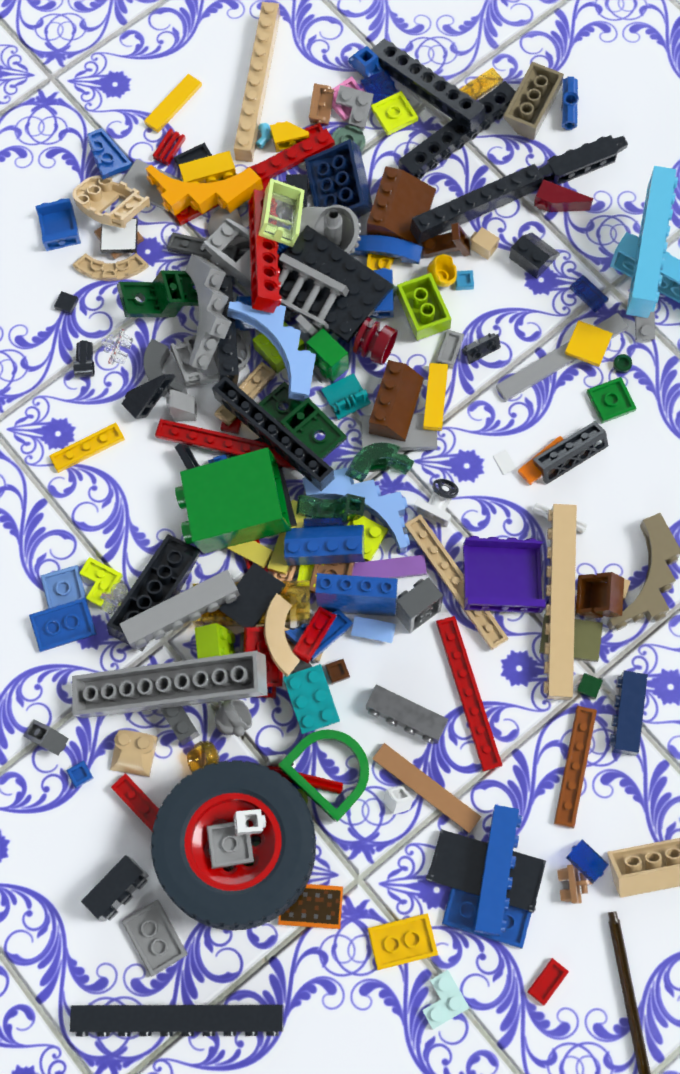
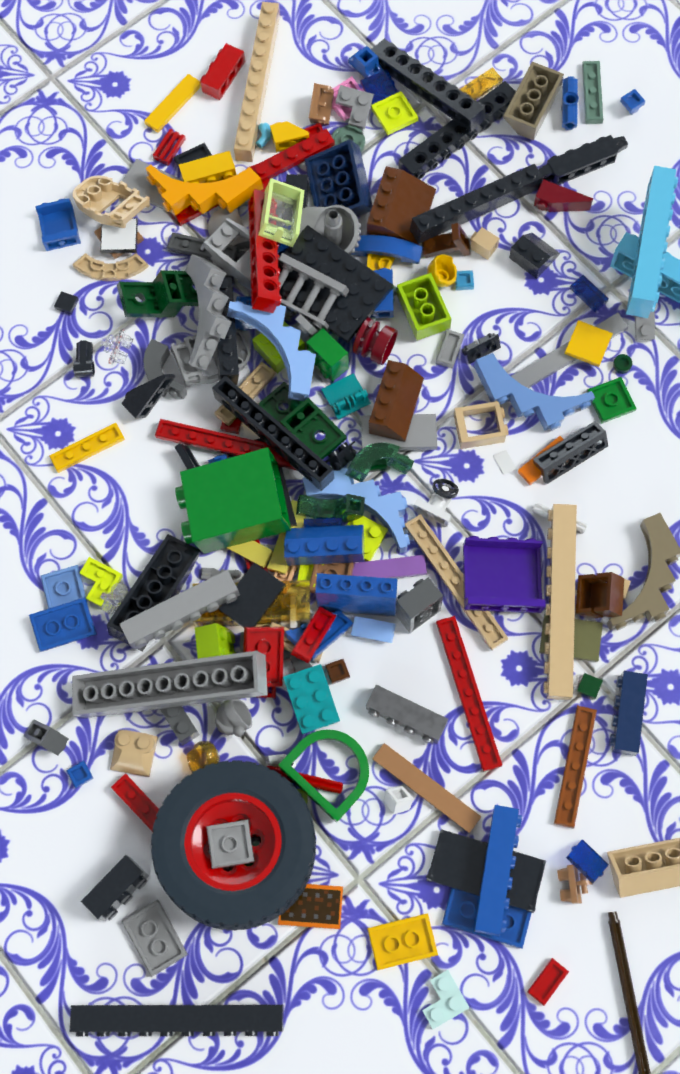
(107, 154): wing -> none
(181, 406): light grey slope -> none
(210, 572): none -> light grey piece
(222, 71): none -> red brick
(255, 816): white brick -> none
(275, 635): tan tile -> none
(342, 456): none -> black hinge
(435, 397): yellow tile -> none
(480, 440): none -> tan window
(549, 409): none -> medium blue arch
(592, 92): none -> sand green tile
(632, 101): none -> blue tile

